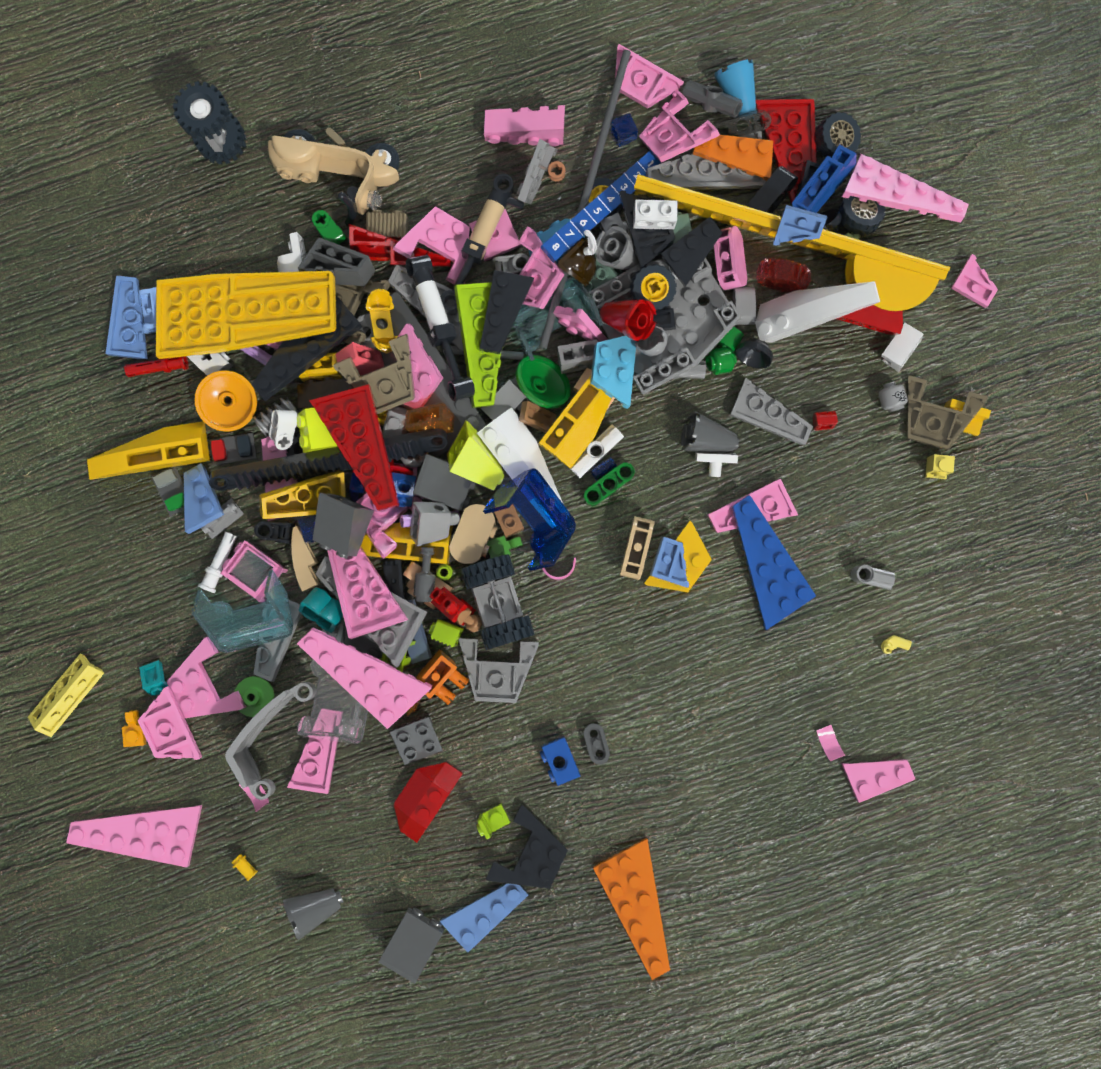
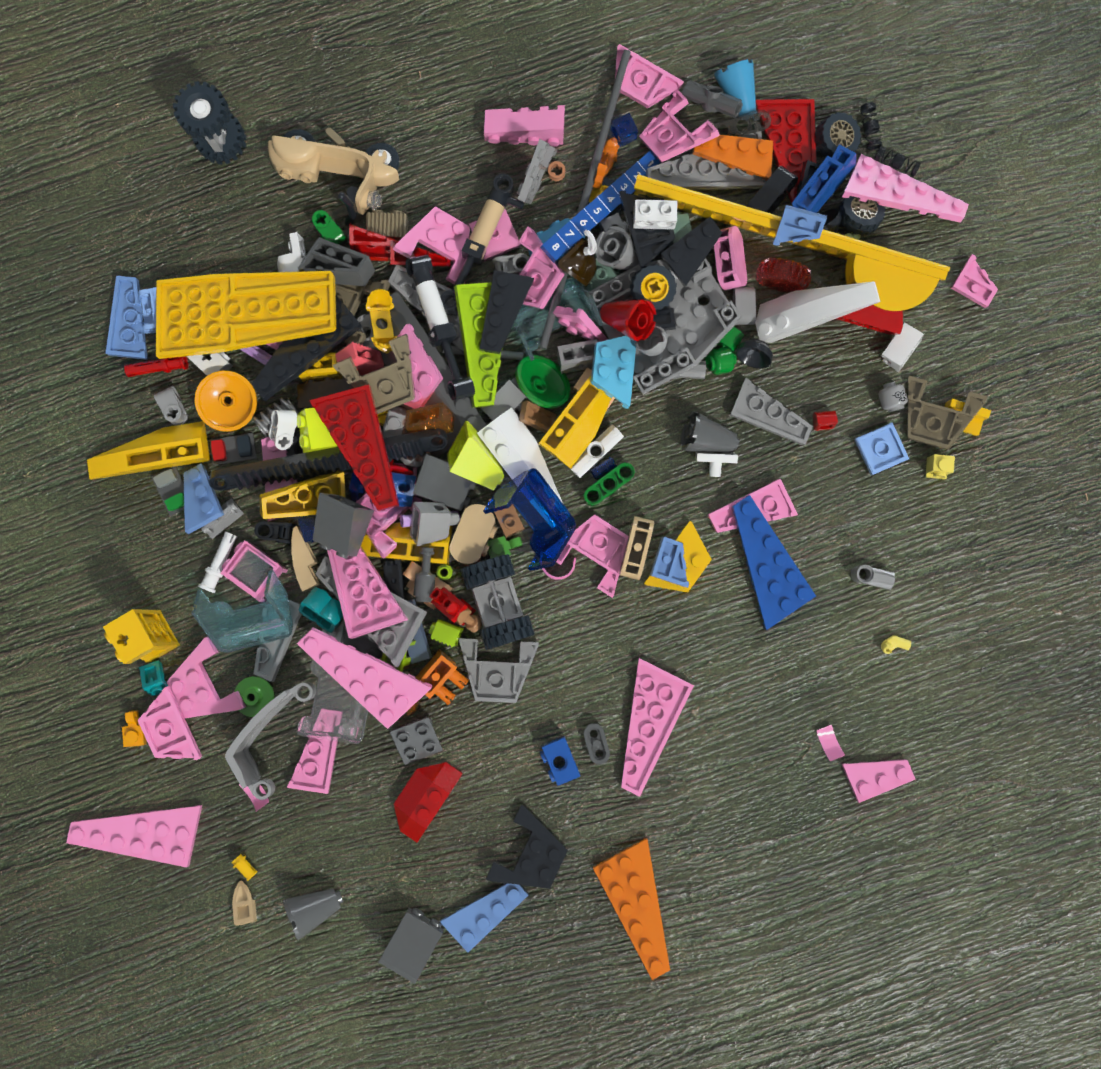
(66, 698): light yellow fence -> none
(147, 634): none -> yellow plate
(171, 404): none -> light grey piece
(243, 905): none -> tan plate
(492, 820): lime bracket -> none
(602, 545): none -> bright pink wing
(607, 161): none -> orange animal
(654, 712): none -> bright pink wing
(871, 126): none -> black piece
(881, 449): none -> light blue plate
(897, 161): none -> black piece

